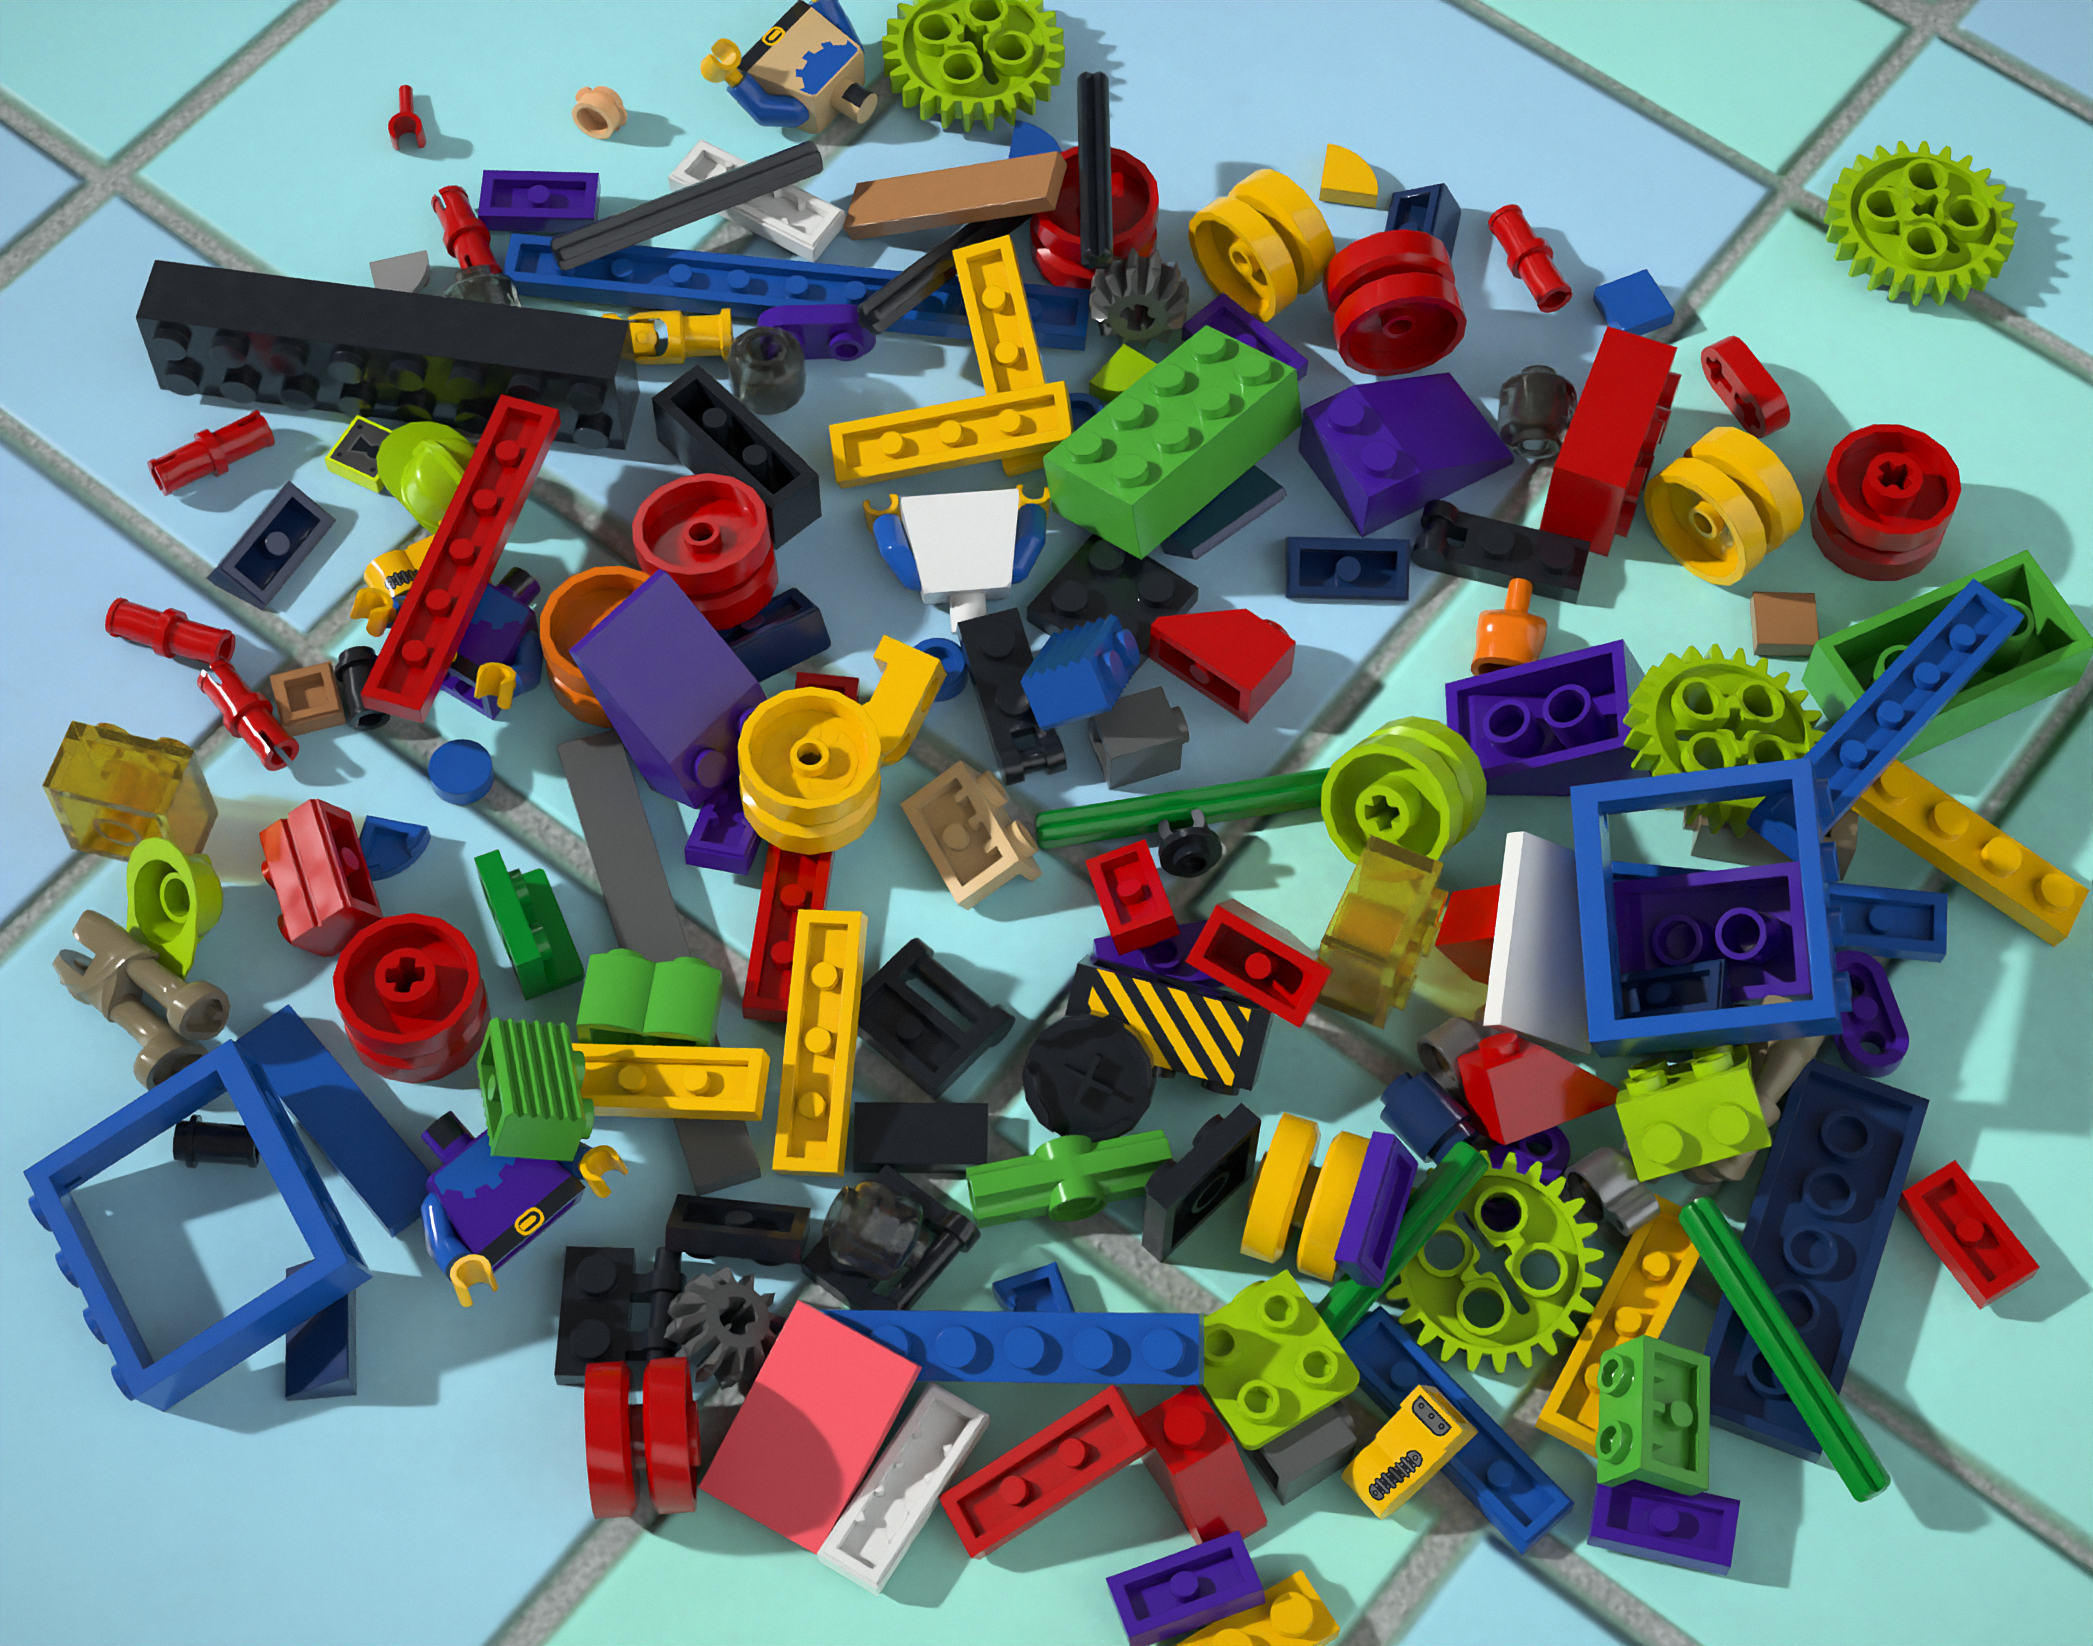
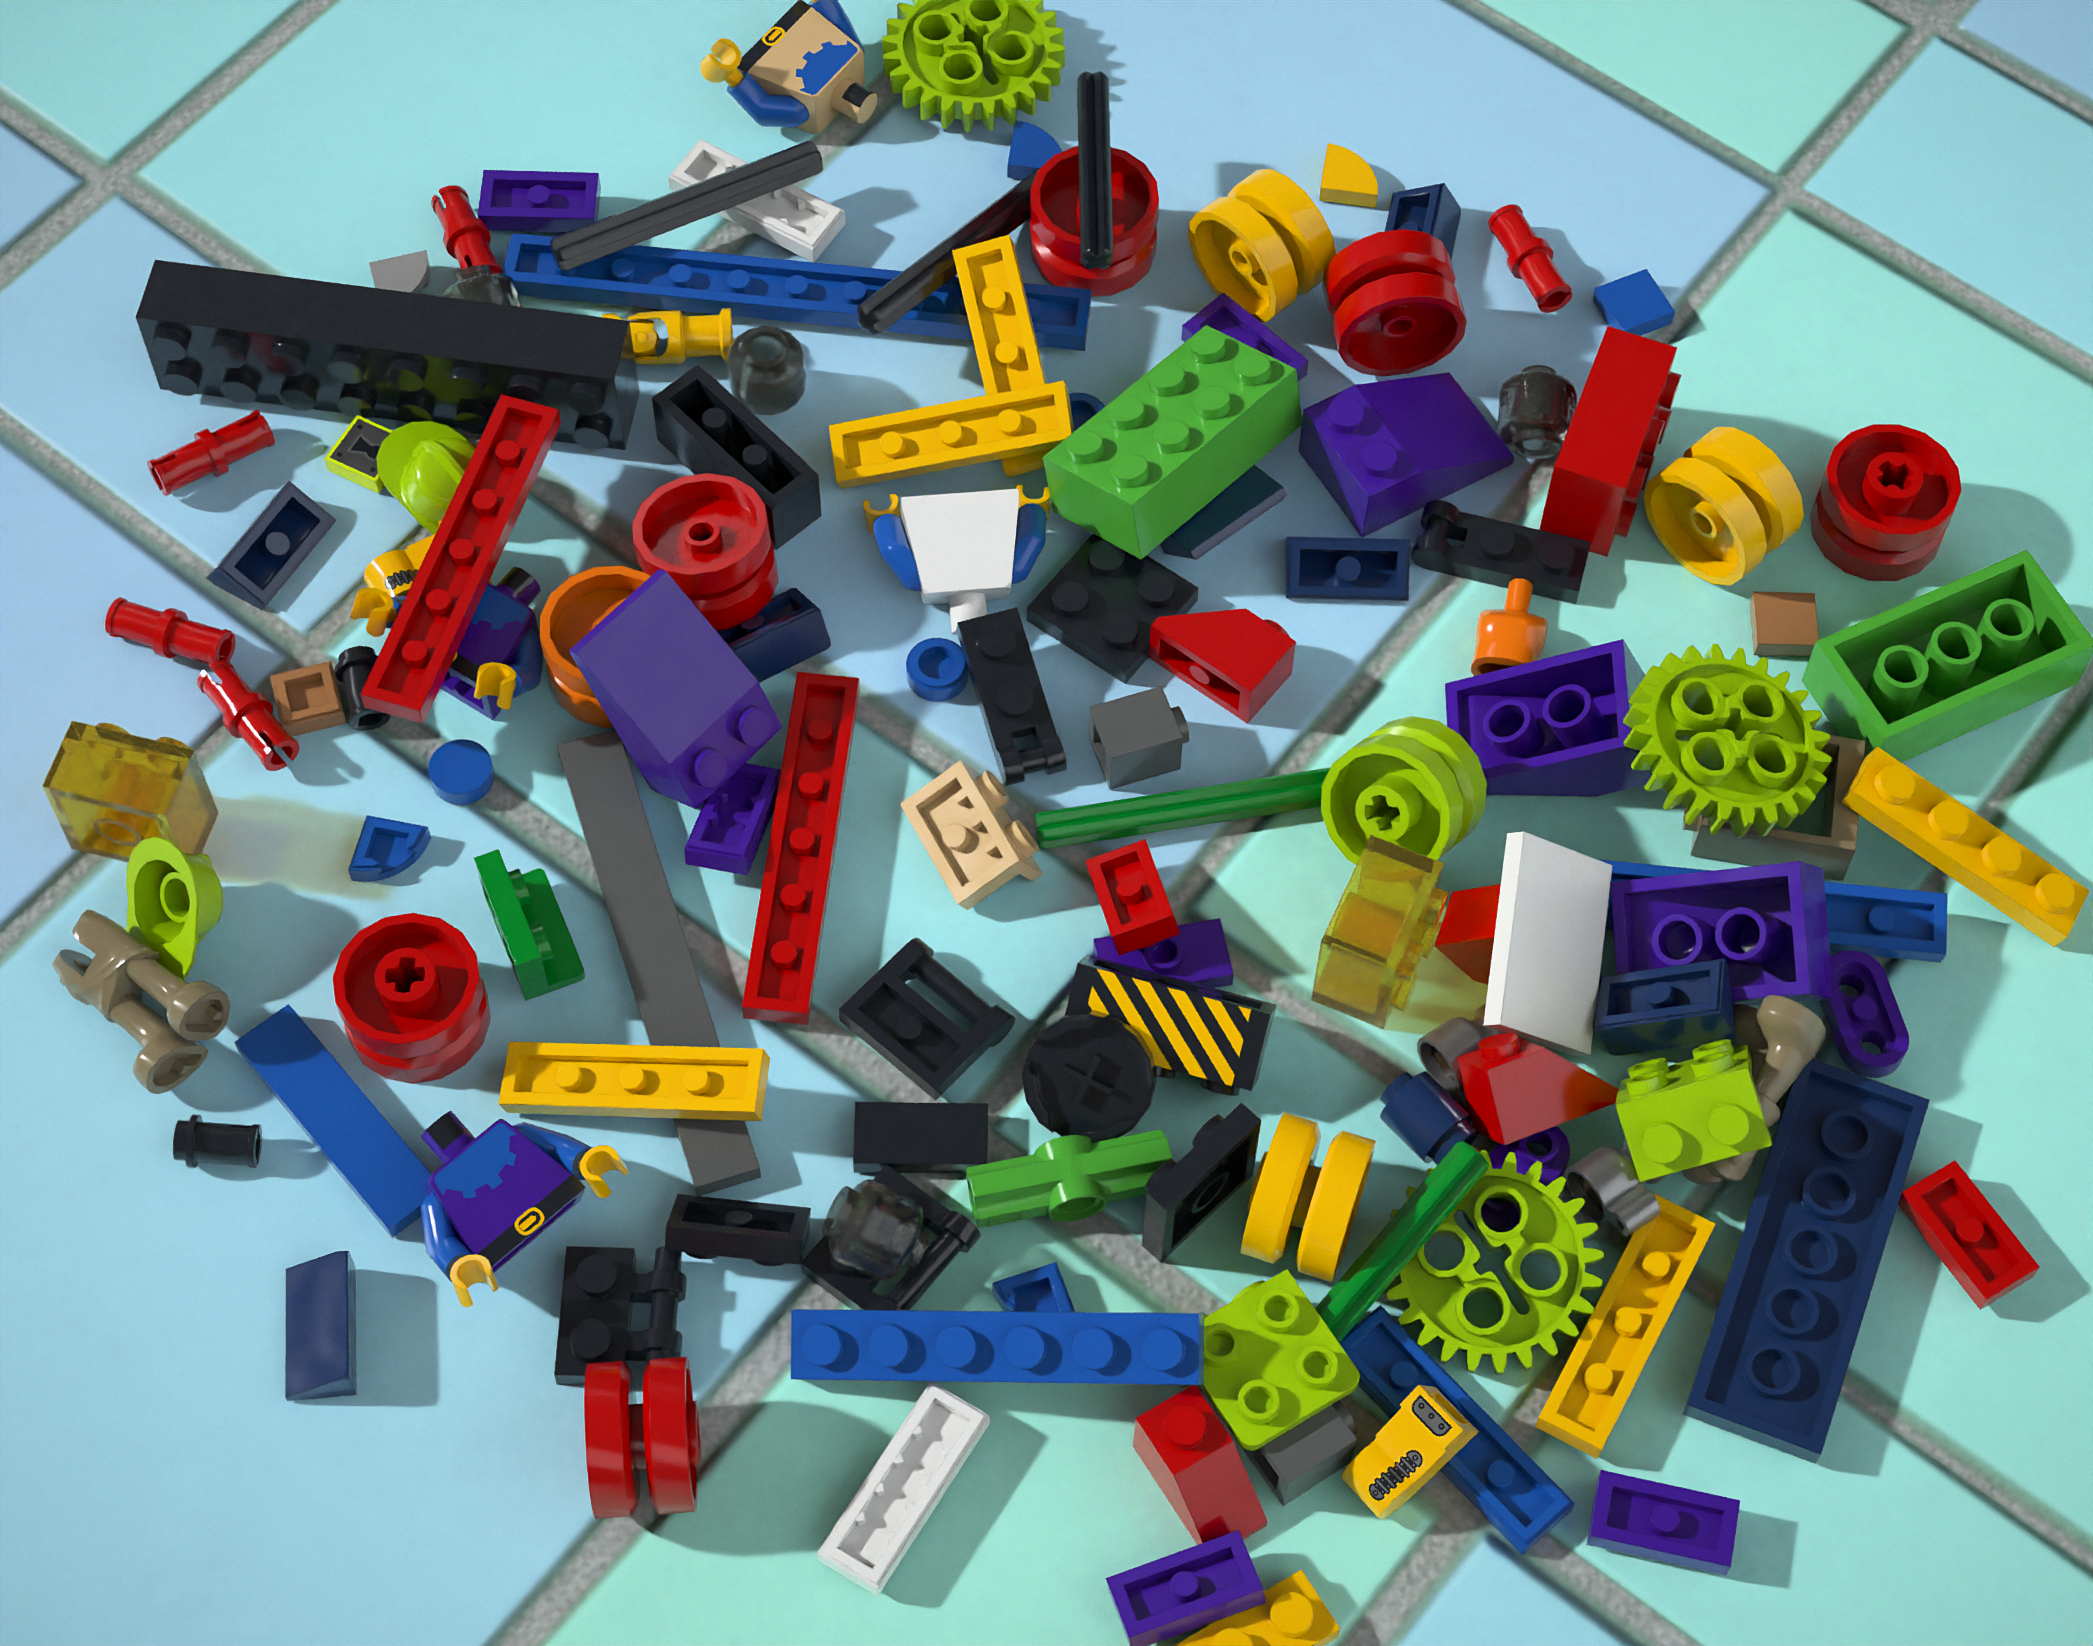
(319, 877): red brick -> none
(329, 1277): blue window -> none
(406, 120): red hand -> none
(533, 1090): bright green brick -> none
(598, 111): light nougat plate -> none
(649, 1002): bright green brick -> none
(723, 1327): dark grey gear -> none
(810, 770): yellow wheel -> none
(810, 1426): coral tile -> none
(820, 1043): yellow plate -> none
(822, 330): dark purple plate -> none
(902, 695): yellow leg -> none
(956, 196): medium nougat tile -> none
(1046, 1472): red plate -> none
(1080, 672): blue brick -> none
(1119, 373): lime tile -> none
(1139, 298): dark grey gear -> none
(1189, 850): black plate -> none
(1260, 961): red slope -> none
(1376, 1210): dark purple tile -> none
(1654, 1416): bright green bracket -> none
(1745, 387): red beam -> none
(1784, 1350): green axle -> none
(1825, 925): blue window -> none
(1896, 708): blue plate -> none
(1920, 223): lime gear -> none

